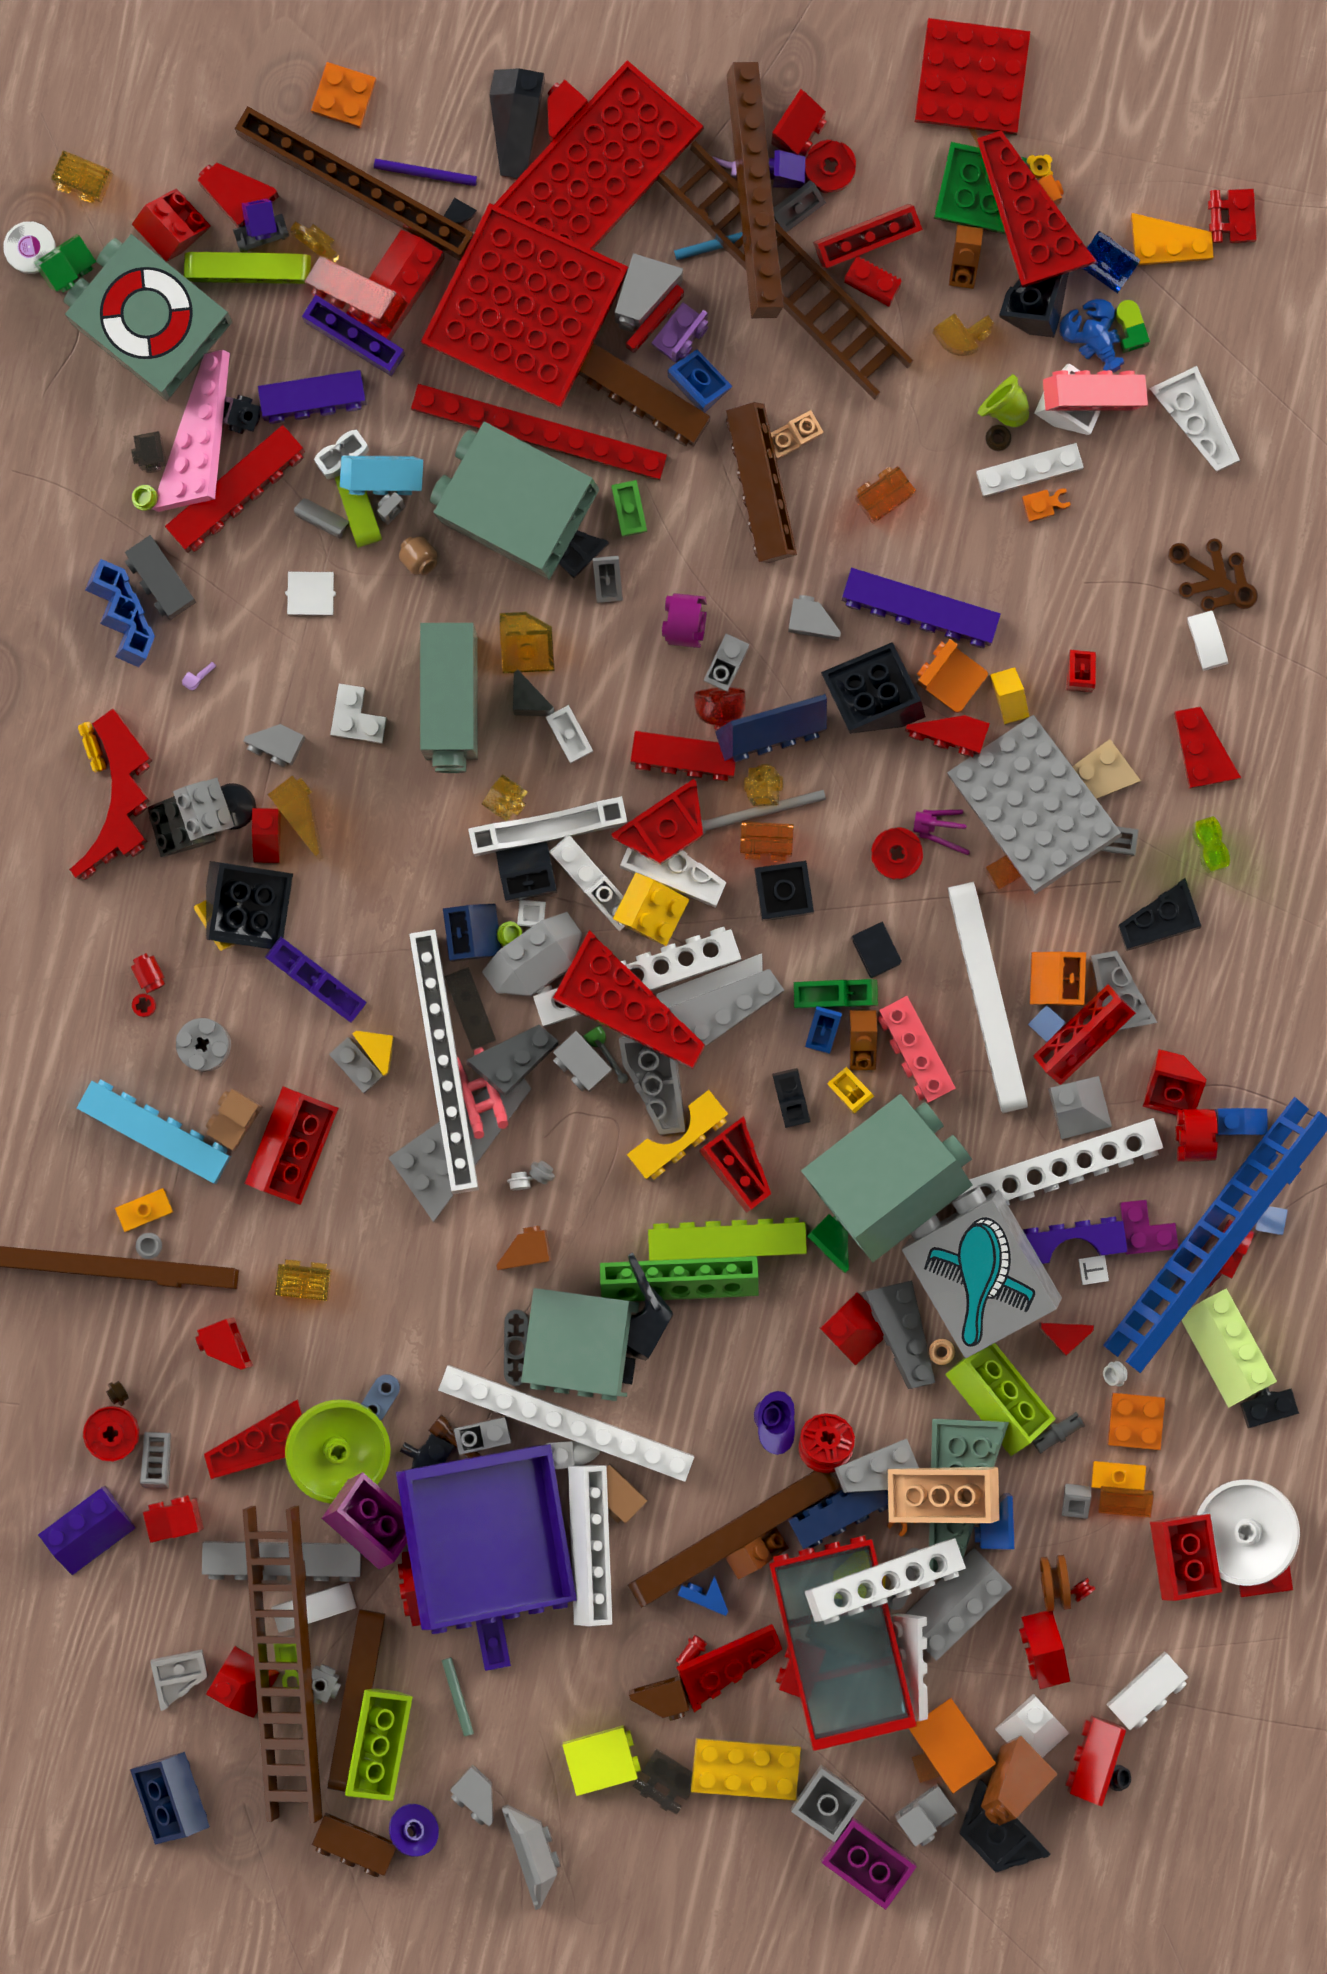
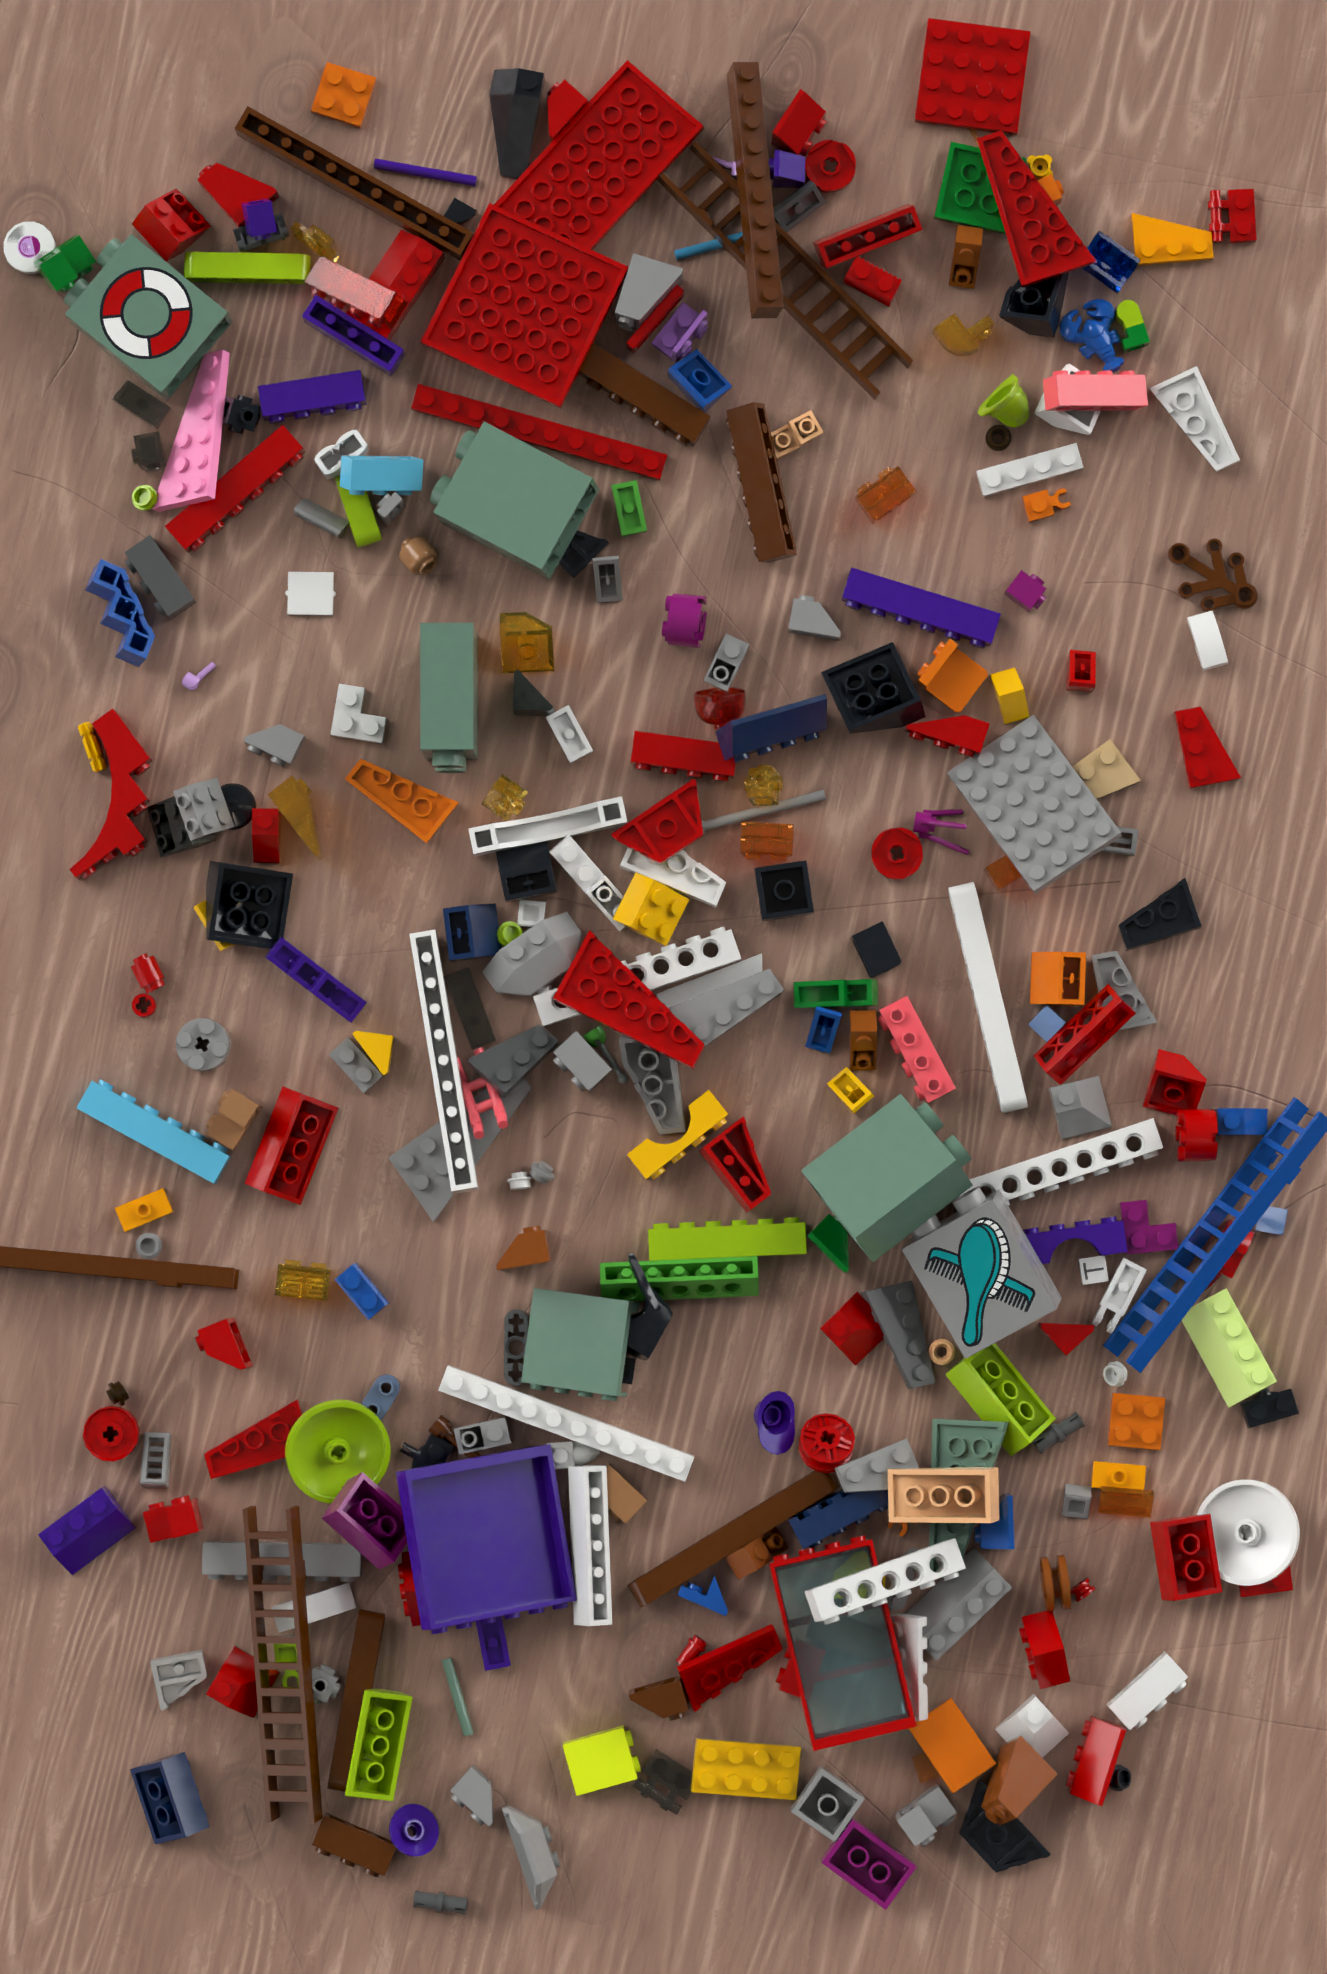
(81, 177): clear yellow brick -> none
(141, 404): none -> clear smoke slope
(362, 1291): none -> blue brick
(407, 802): none -> orange wing
(440, 1902): none -> dark grey pin
(791, 1097): black slope -> none
(1027, 591): none -> magenta brick
(1119, 1292): none -> white hinge
(1208, 837): clear neon green brick -> none

